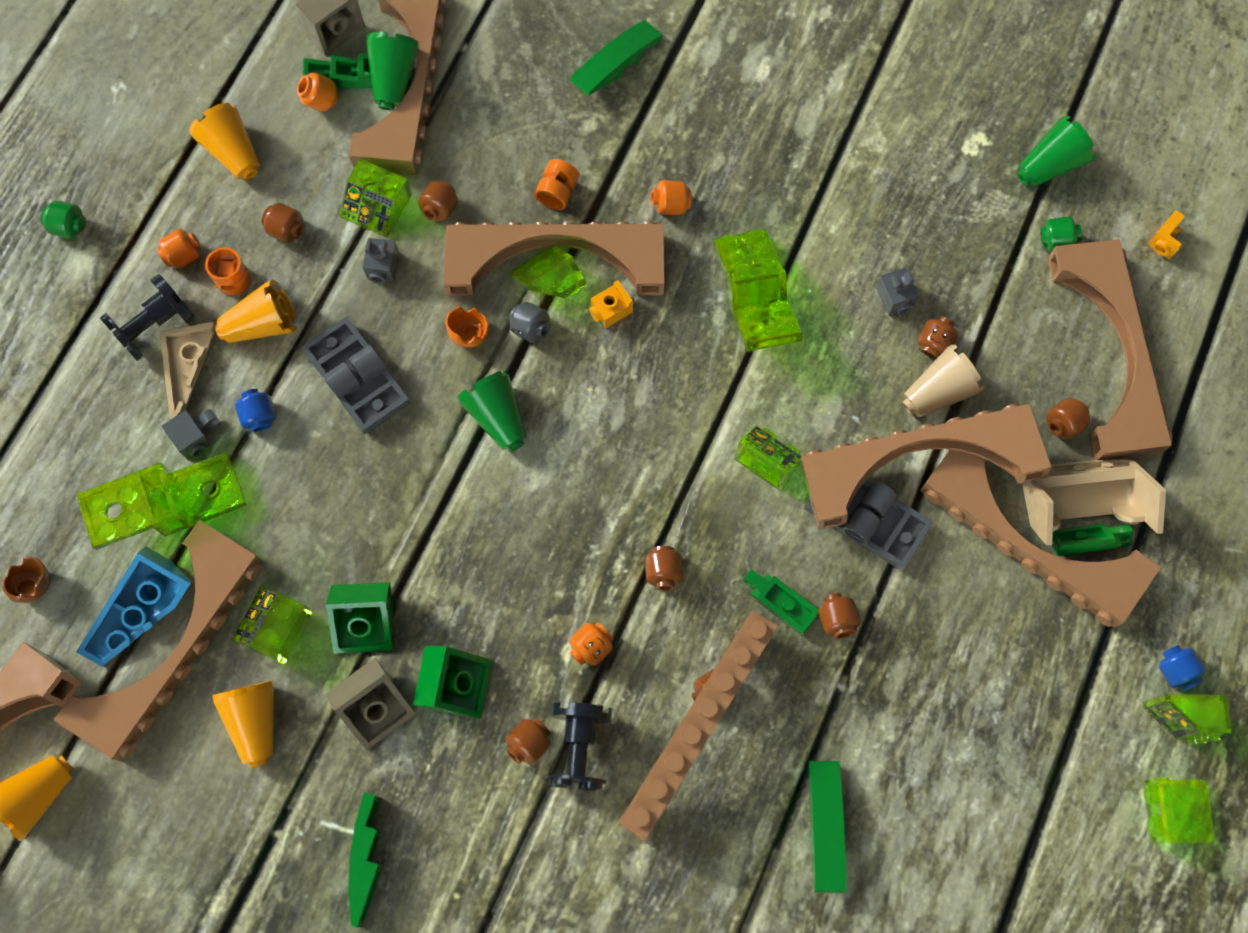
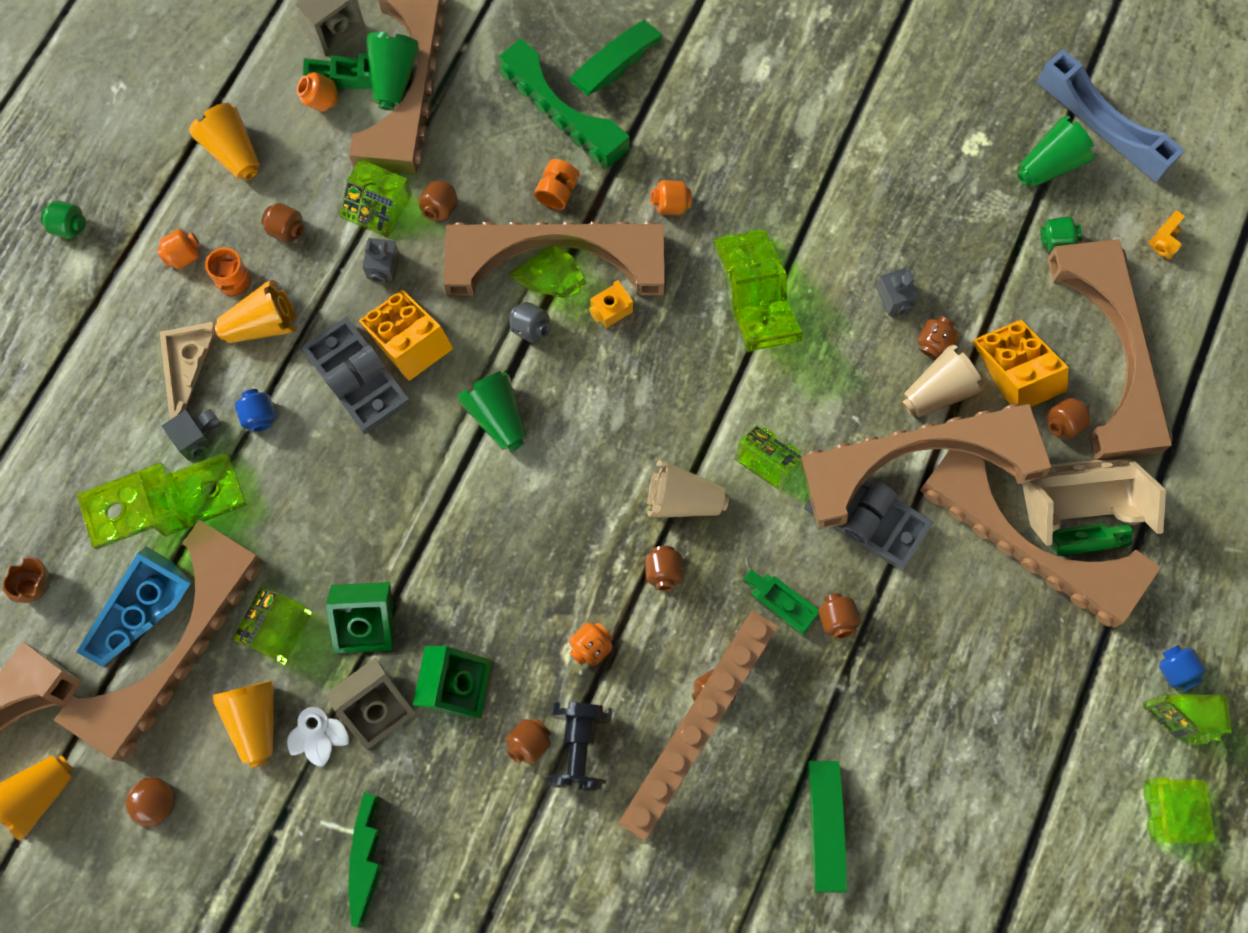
(150, 802): none -> dark orange hair
(156, 310): black piece -> none
(317, 741): none -> white plate
(406, 334): none -> light orange slope
(467, 327): orange hair -> none
(598, 136): none -> green arch
(684, 494): none -> tan cone
(1022, 365): none -> light orange slope
(1147, 149): none -> sand blue arch

